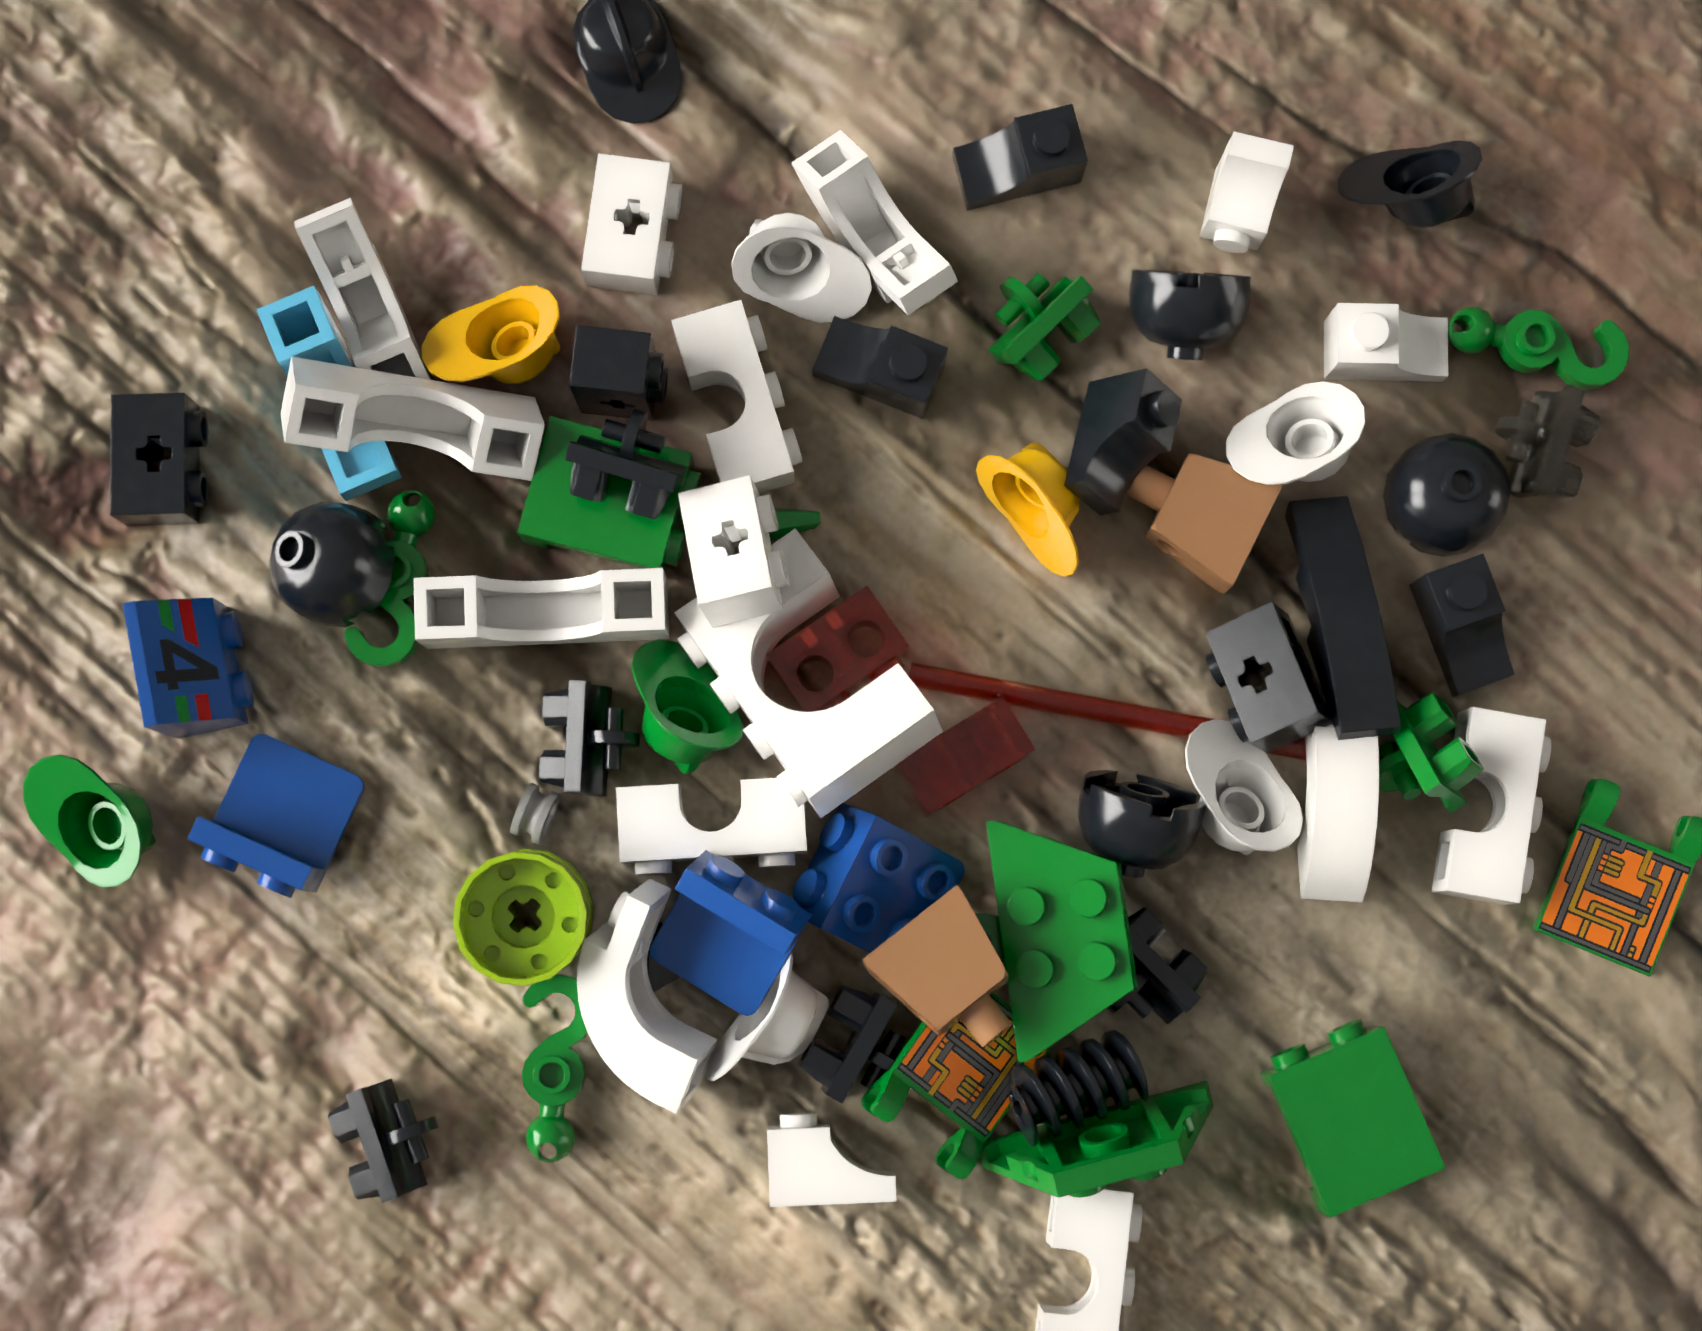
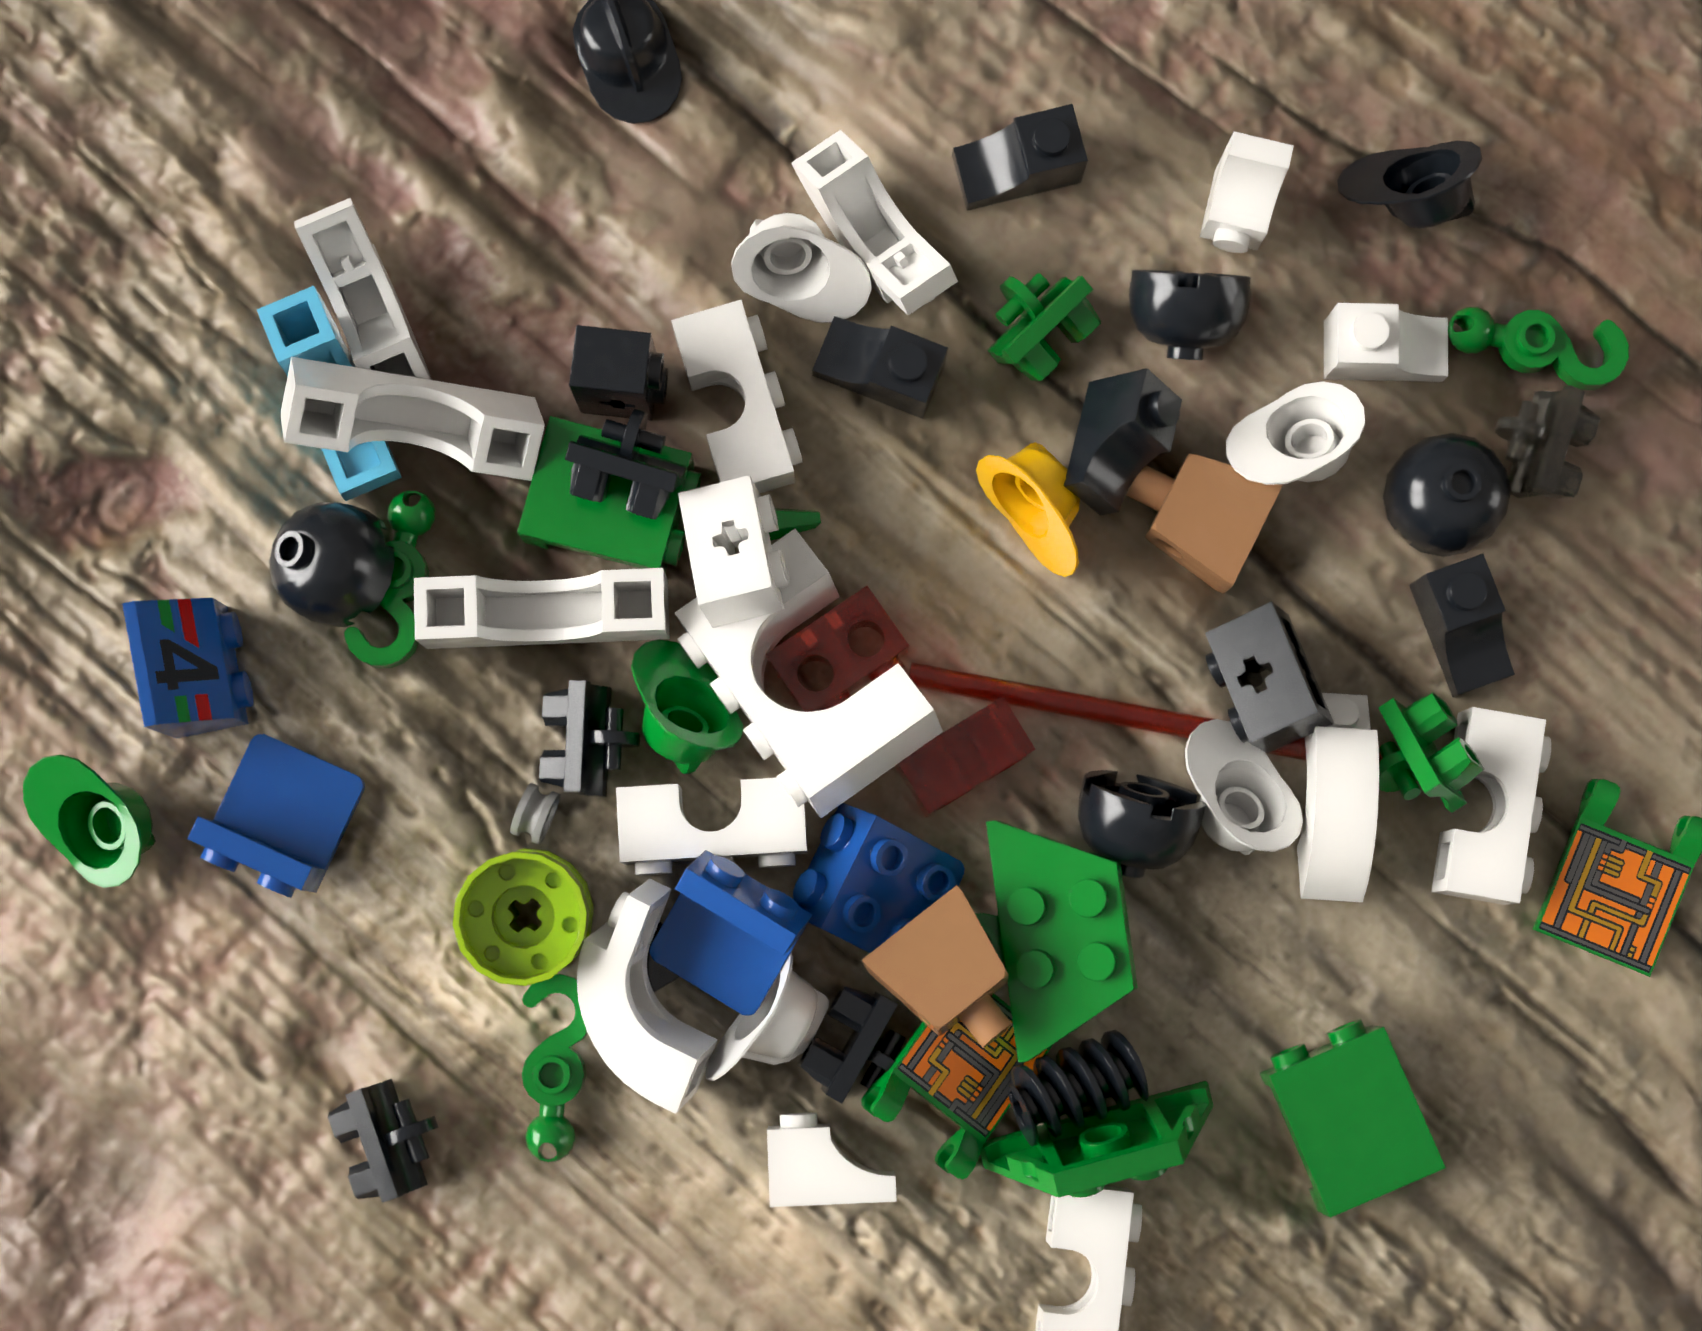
(137, 437): black brick -> none
(497, 338): yellow piece -> none
(623, 191): white brick -> none
(1161, 985): black hips -> none
(1344, 618): black slope -> none

